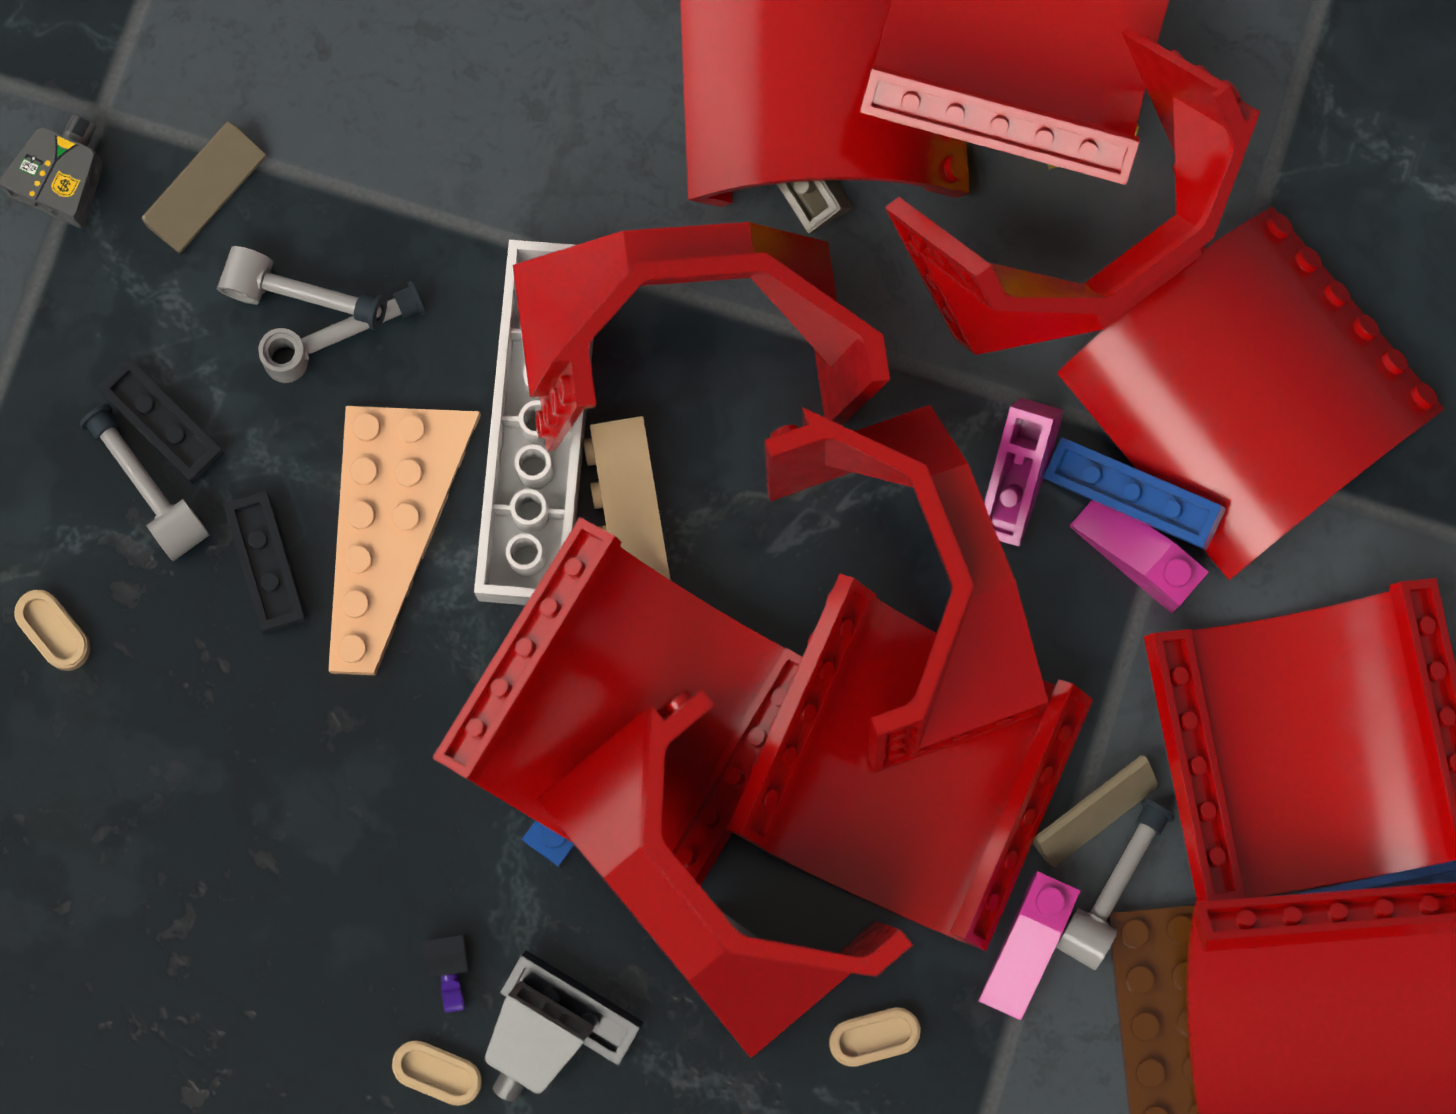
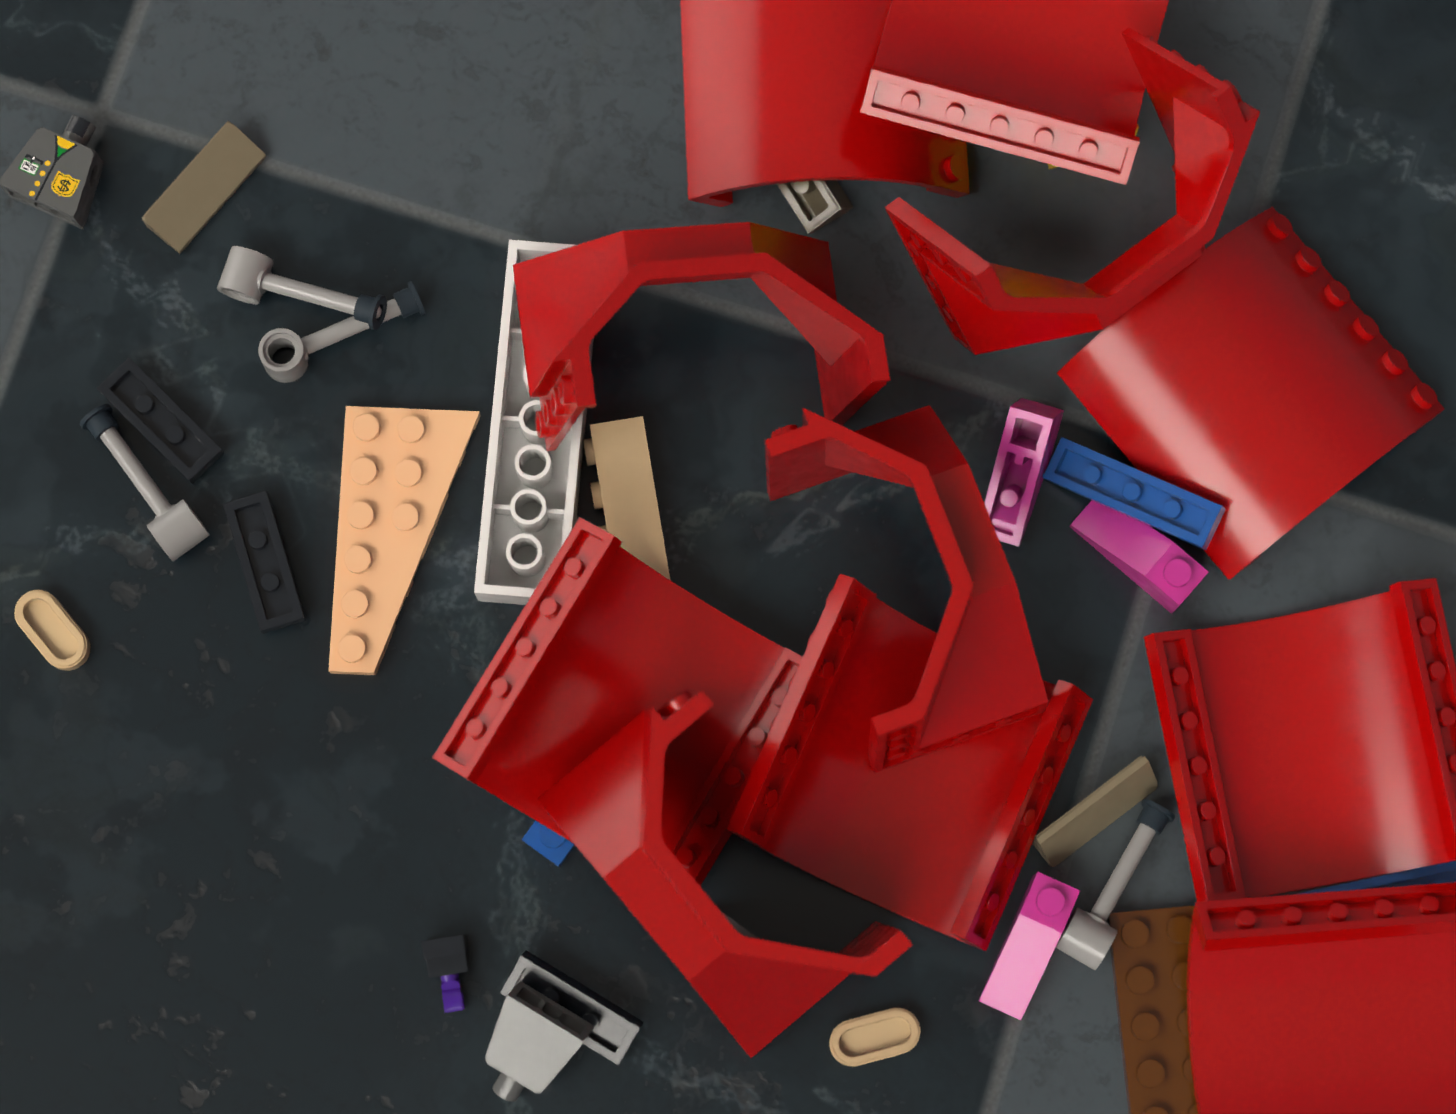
(437, 1073): tan tile -> none

